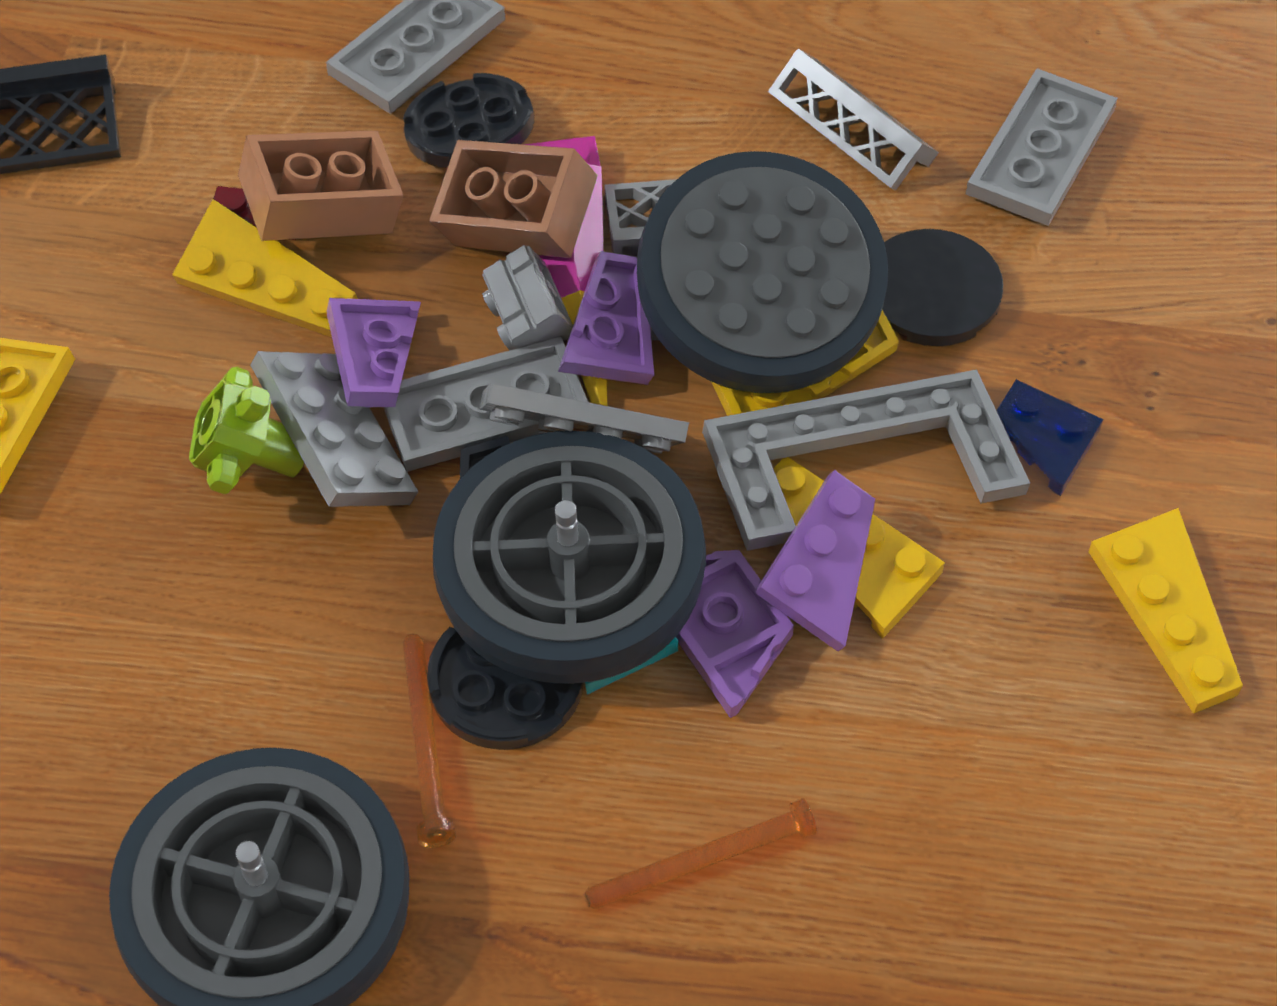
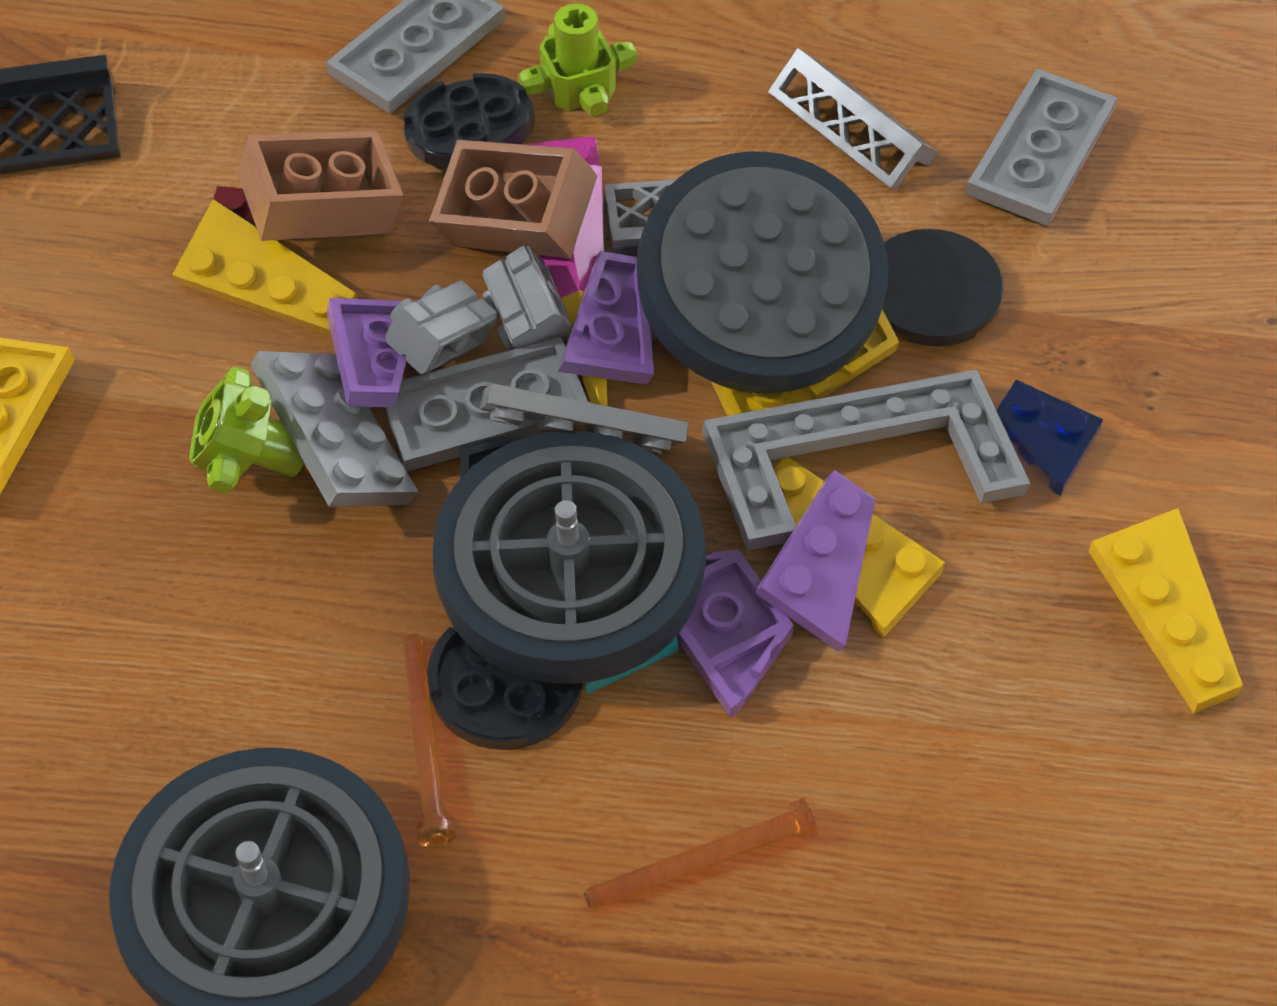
(440, 326): none -> light grey brick
(577, 62): none -> lime piece

